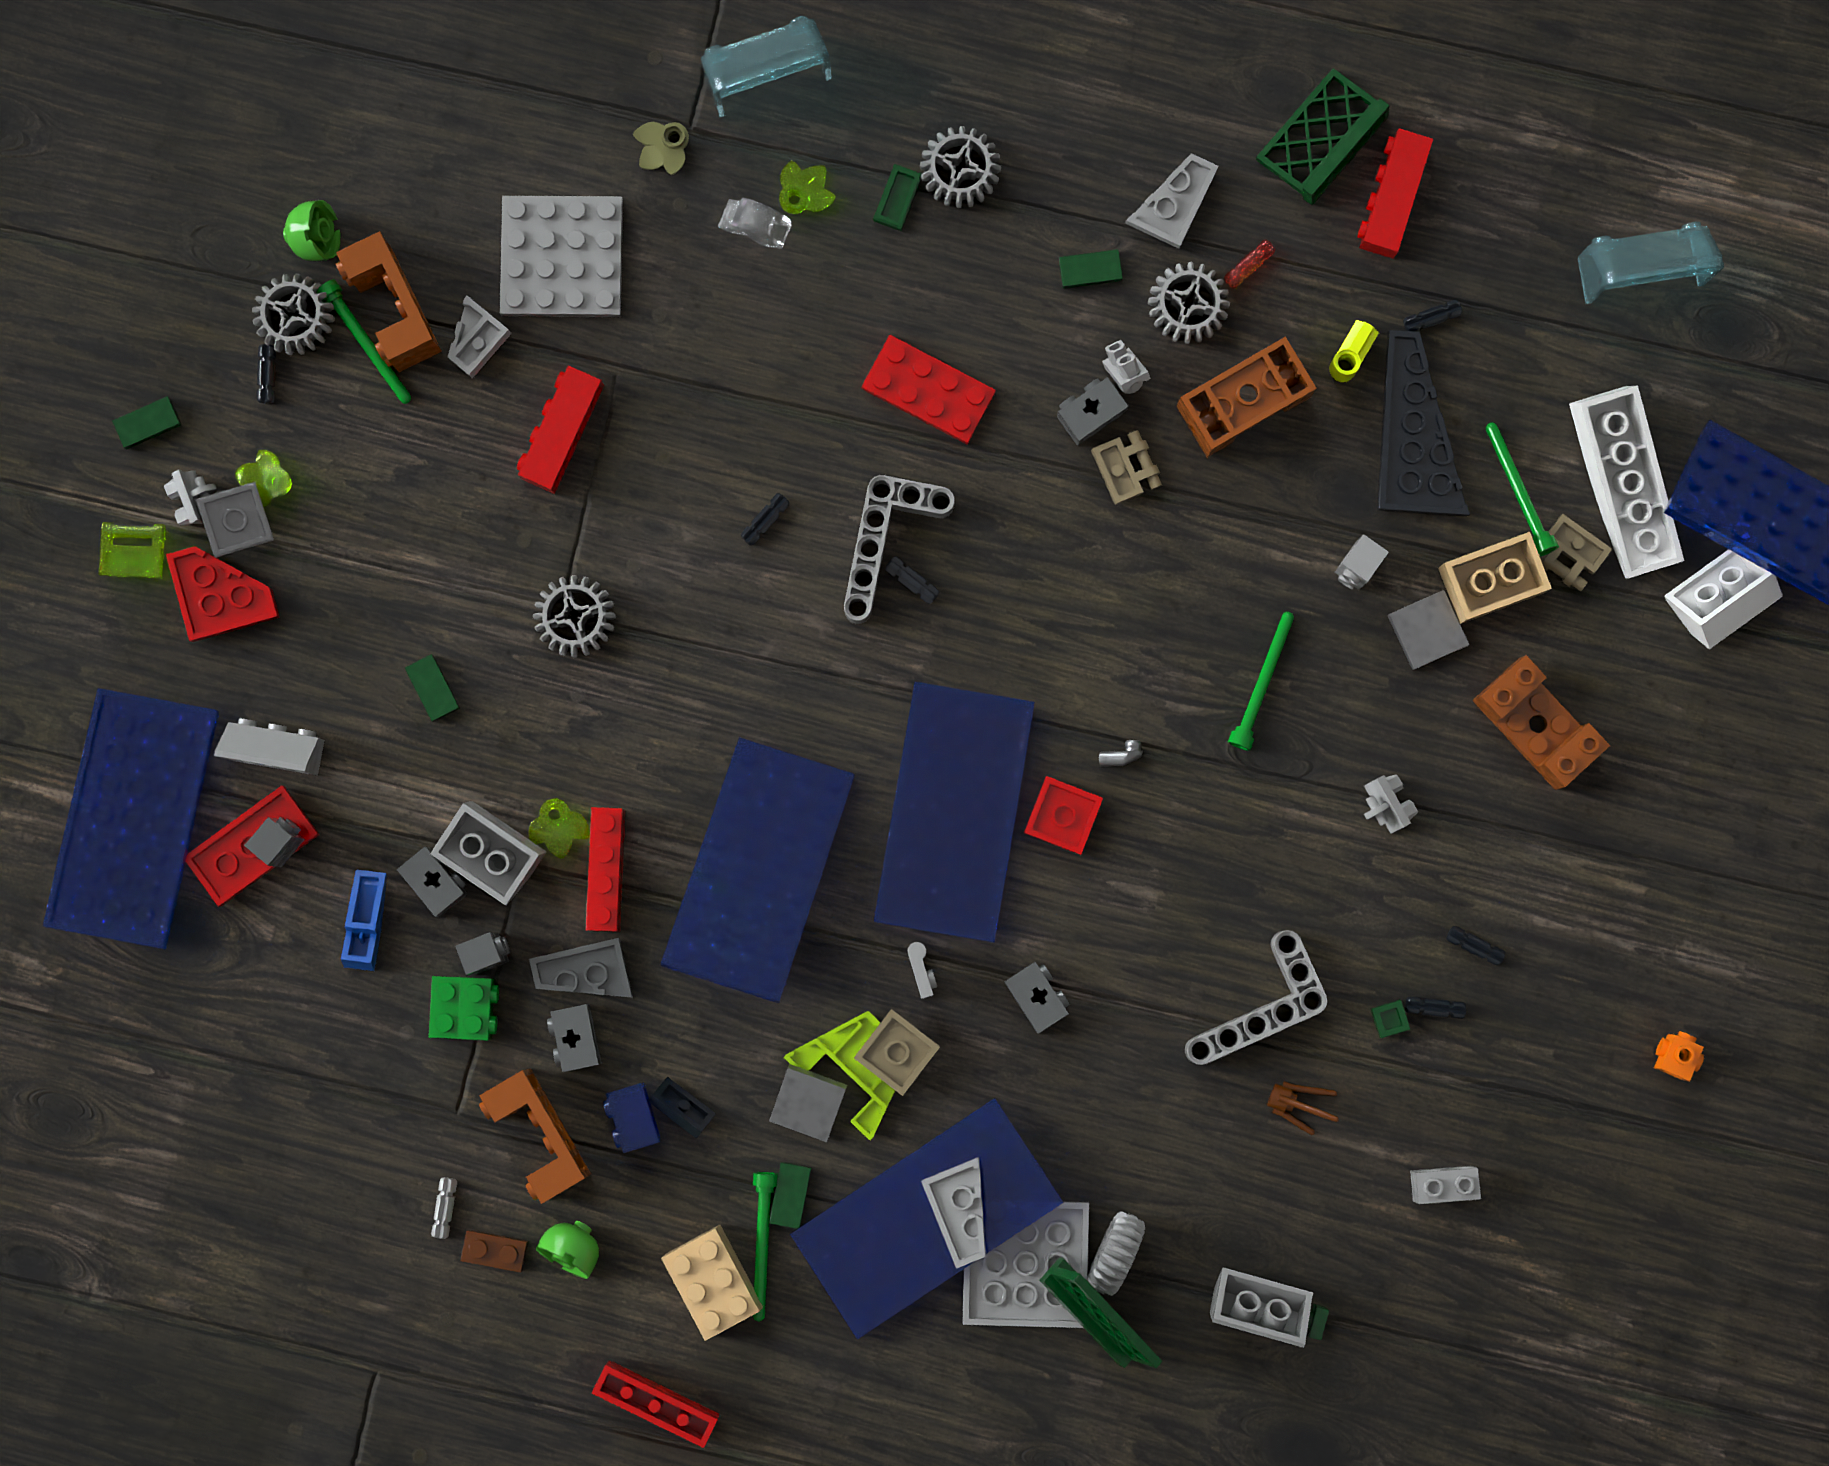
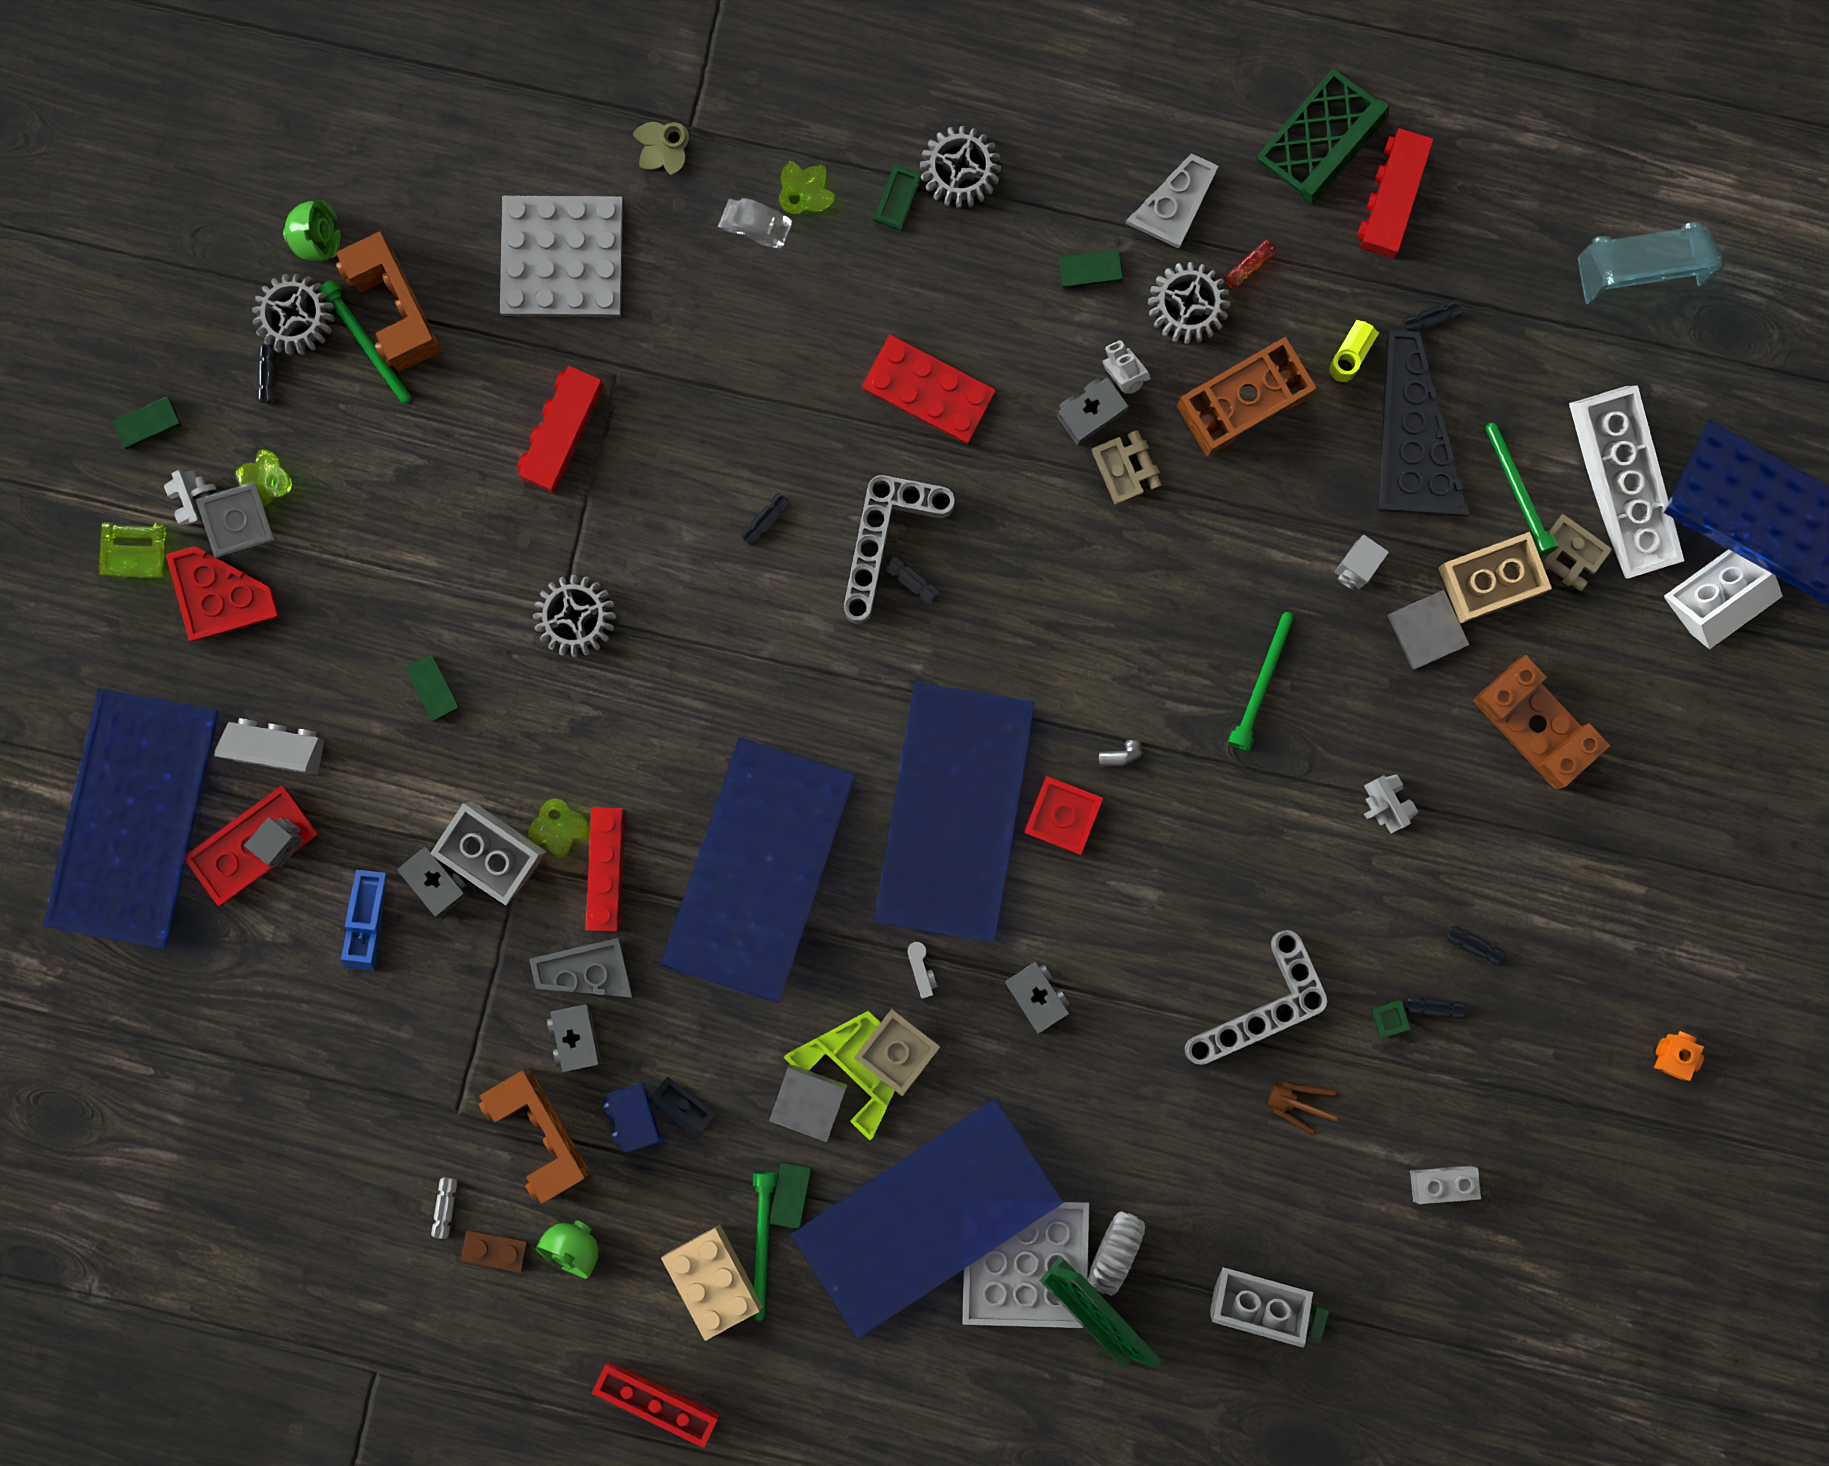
(463, 1008): green plate -> none
(476, 338): light grey wing -> none
(483, 953): dark grey brick -> none
(764, 59): clear light blue windscreen -> none
(959, 1210): light grey wing -> none

